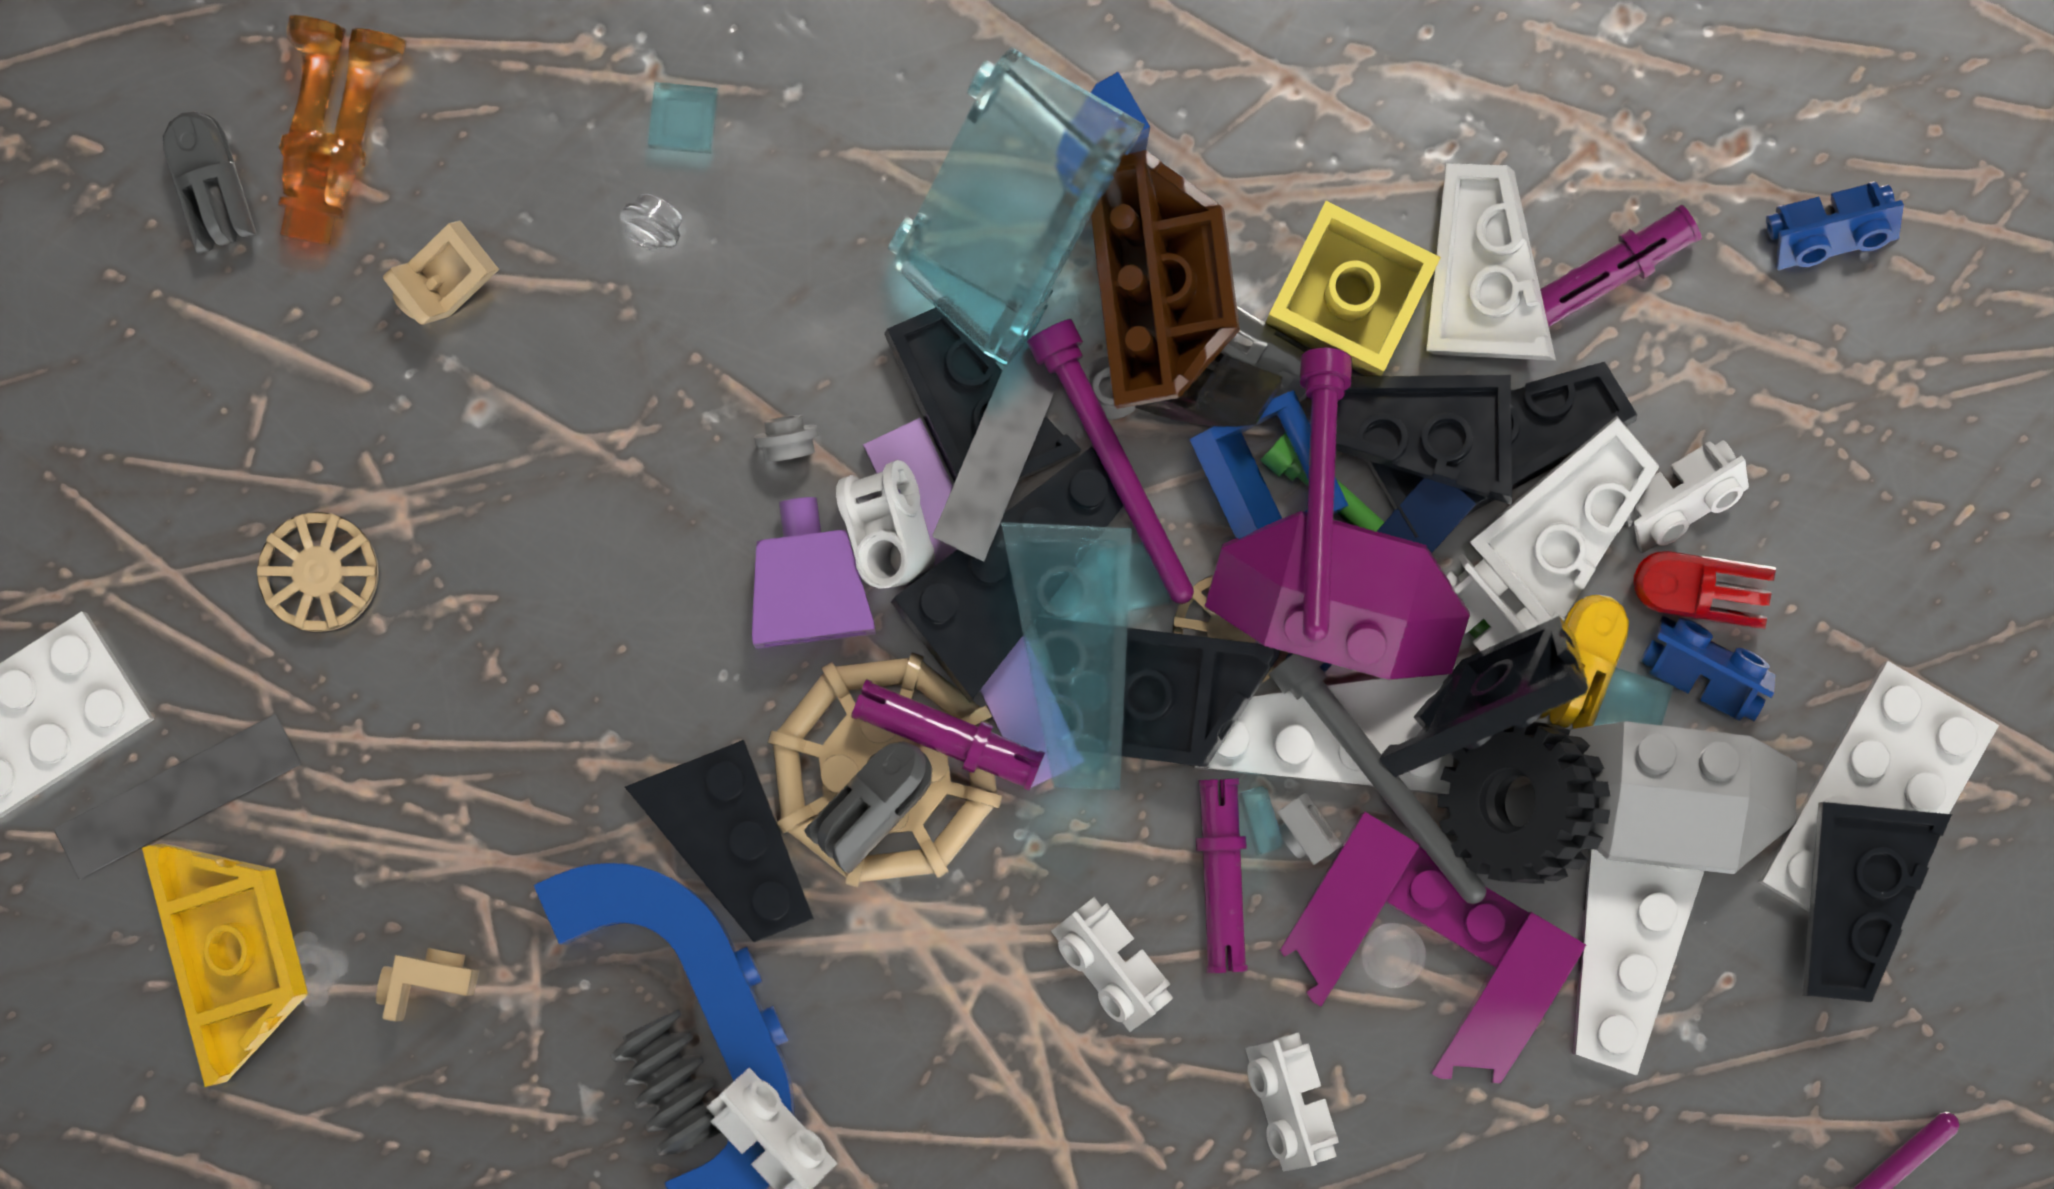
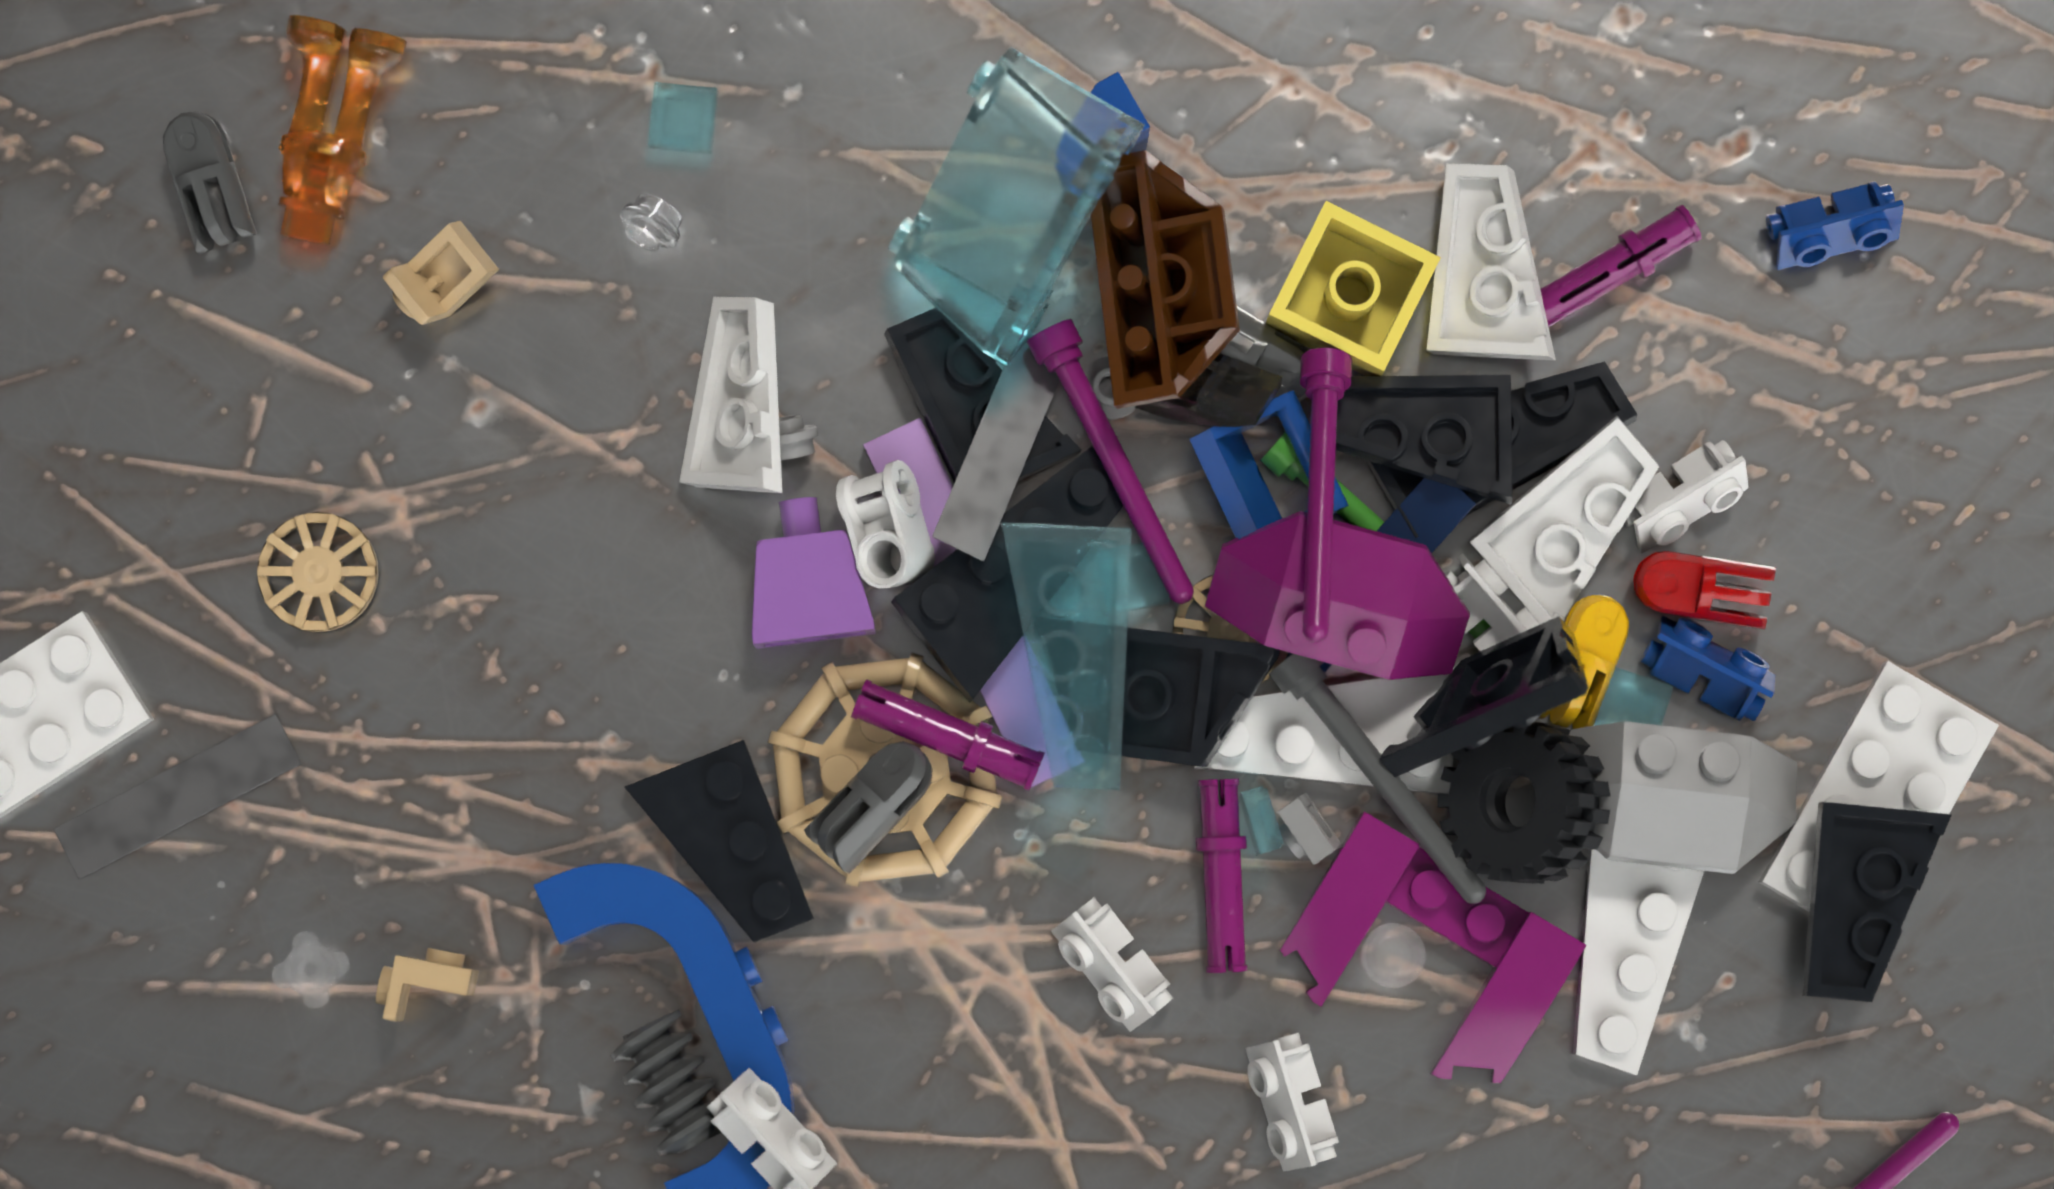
(227, 952): yellow wing -> none
(735, 405): none -> white wing

